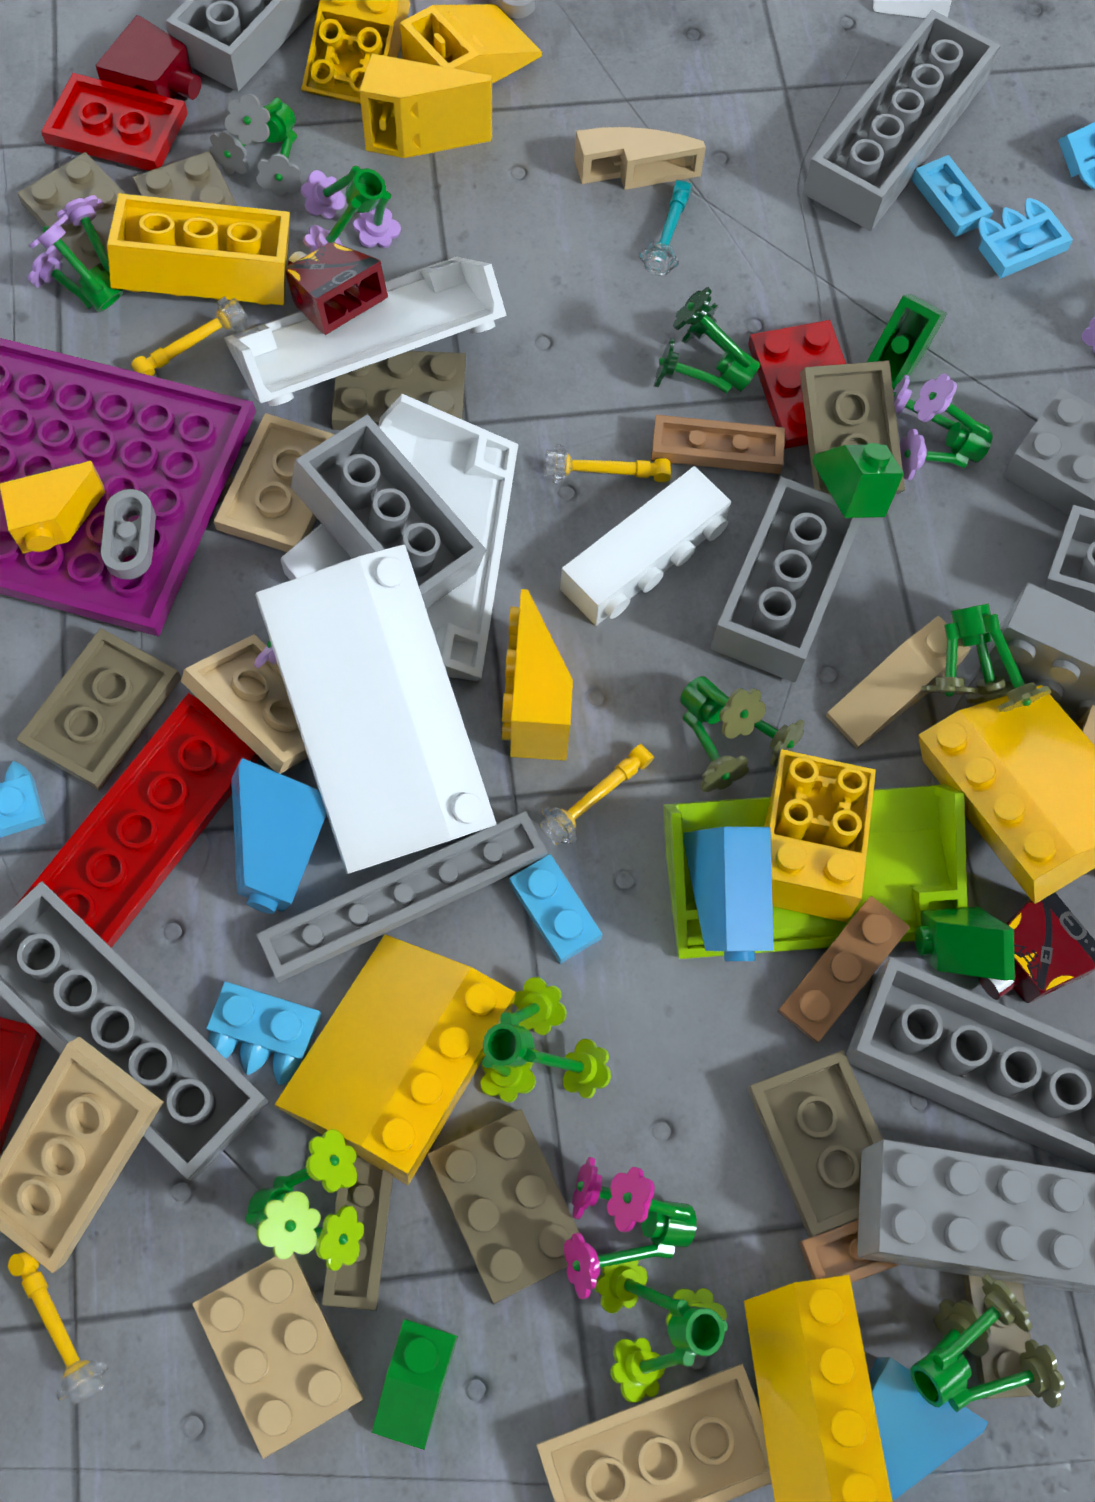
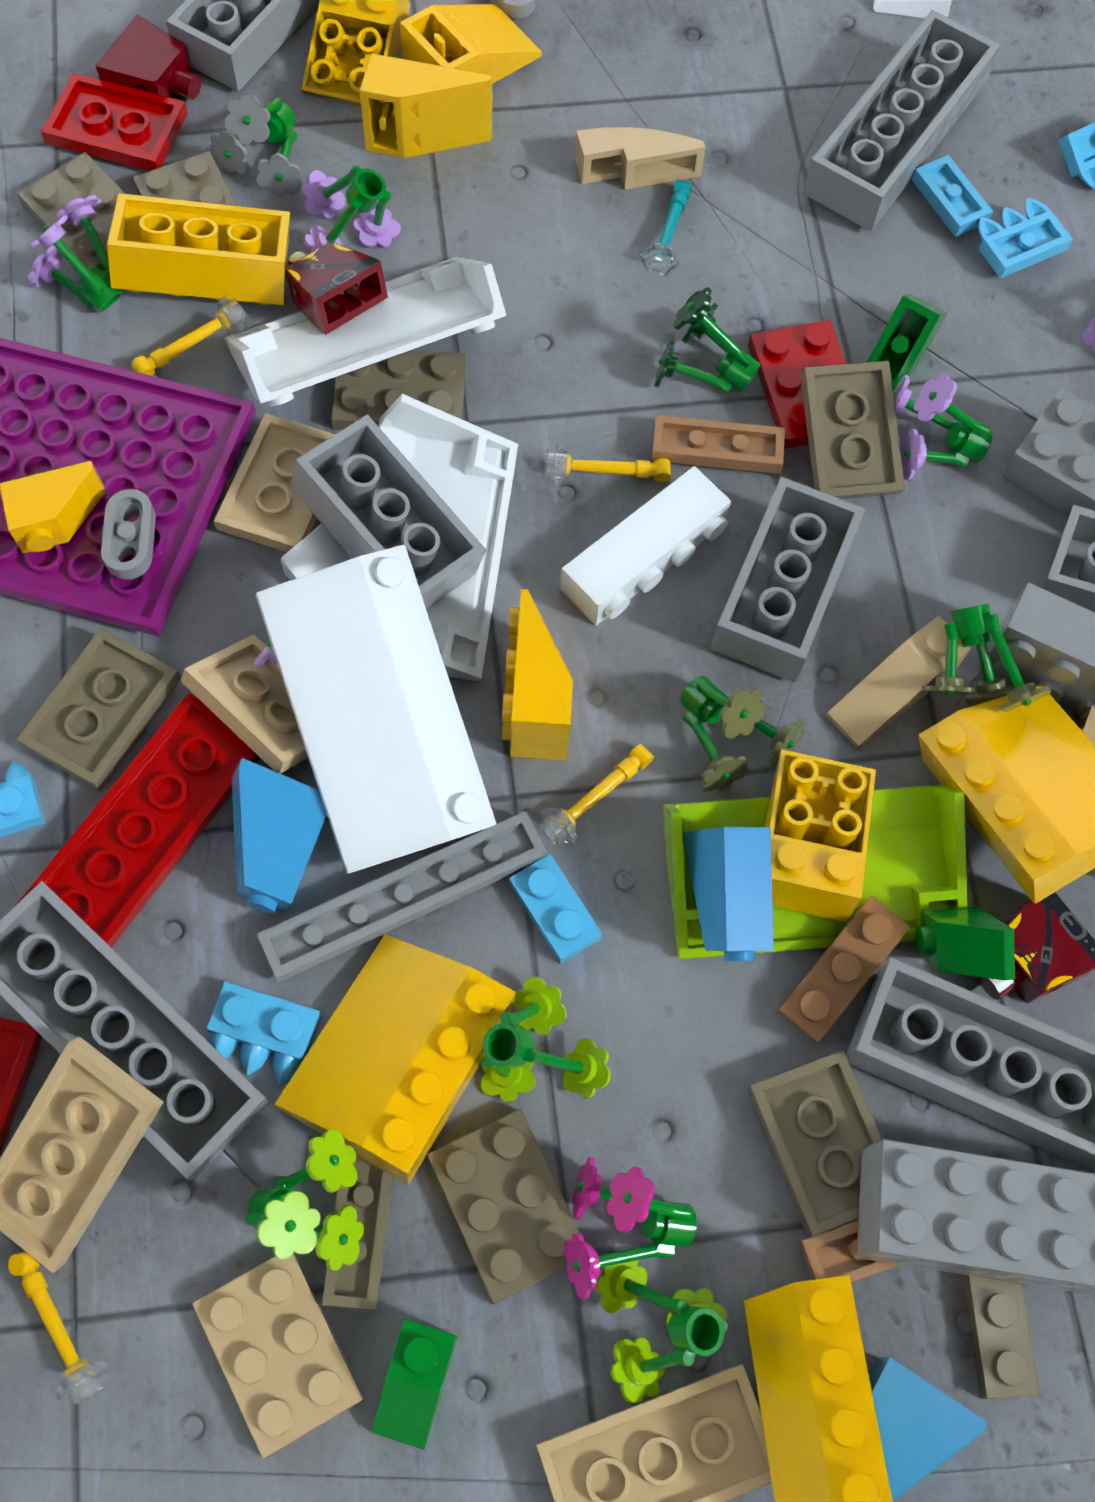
(860, 478): green slope -> none
(945, 1371): plant -> none

